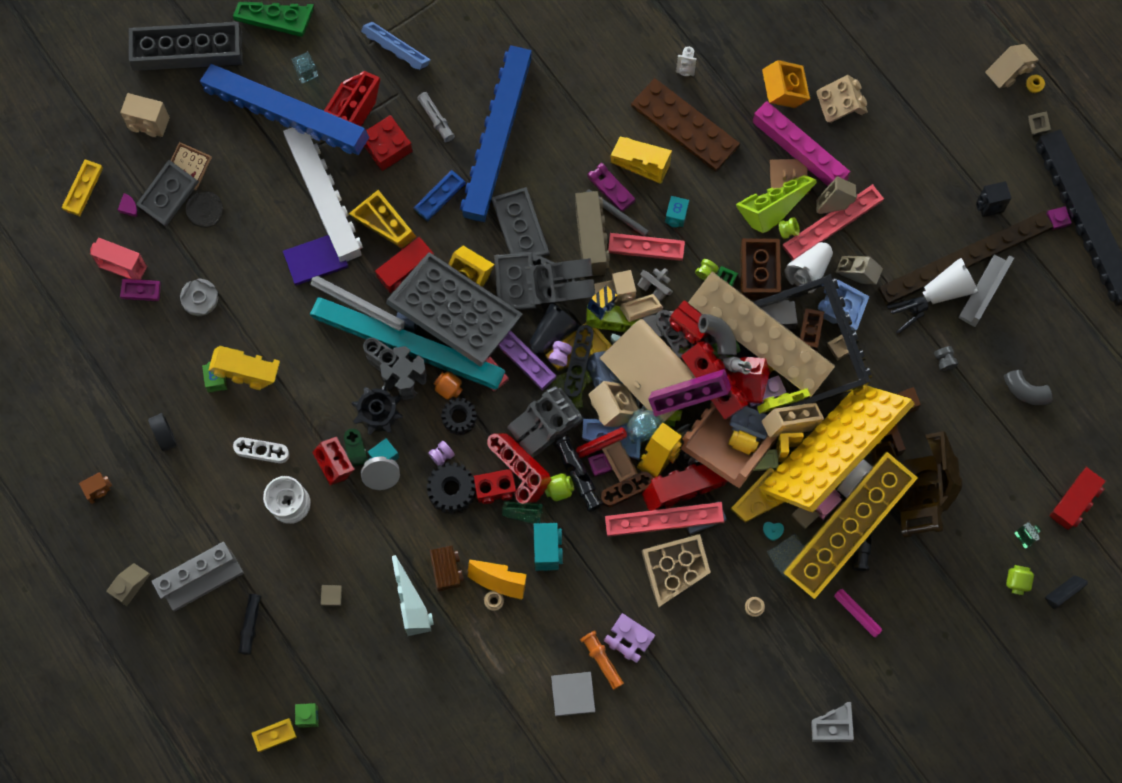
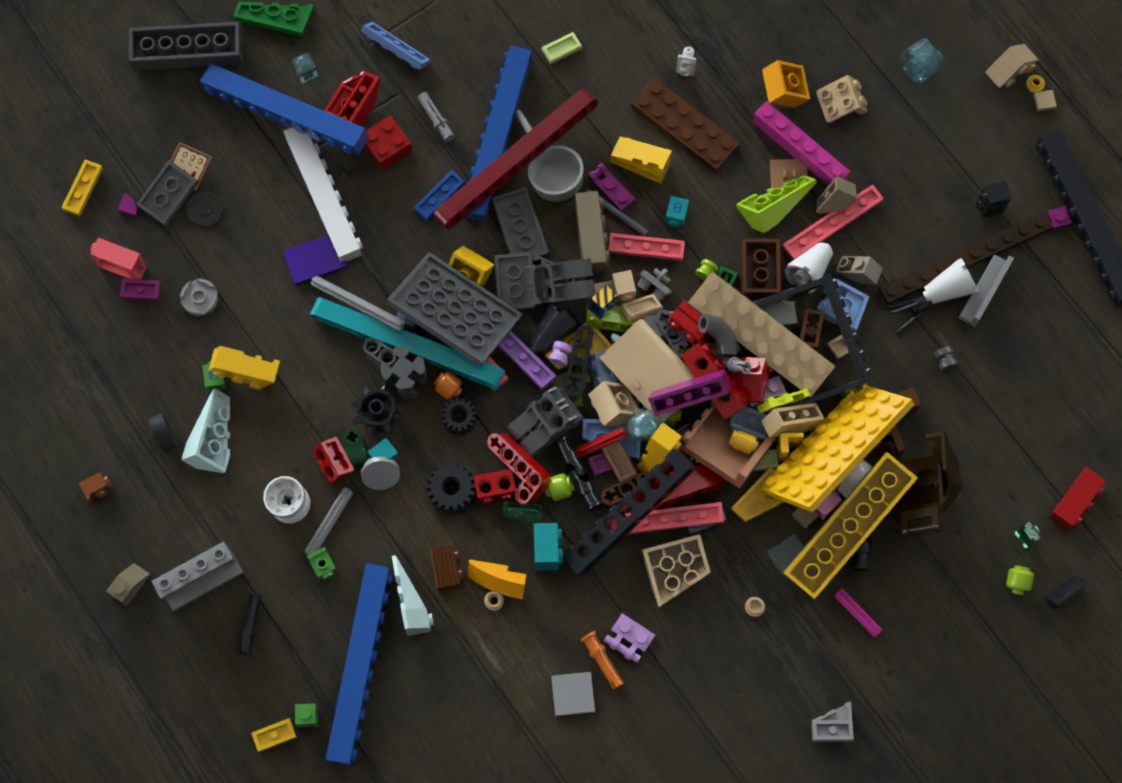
(145, 115): tan brick -> none
(208, 441): none -> light aqua wedge
(247, 453): white beam -> none
(322, 572): none -> bright green brick
(329, 521): none -> light grey axle
(331, 595): dark tan tile -> none
(358, 665): none -> blue brick
(382, 218): yellow wedge -> none
(402, 264): red brick -> none
(441, 453): lavender wheel -> none
(515, 159): none -> dark red beam
(555, 172): none -> light grey piece
(561, 48): none -> yellowish green tile
(683, 469): none -> black brick
(773, 531): teal piece -> none
(789, 228): lime wheel -> none
(921, 60): none -> clear light blue brick
(1025, 391): dark grey cylinder -> none
(1039, 123): dark tan brick -> none
(1045, 100): none -> tan tile

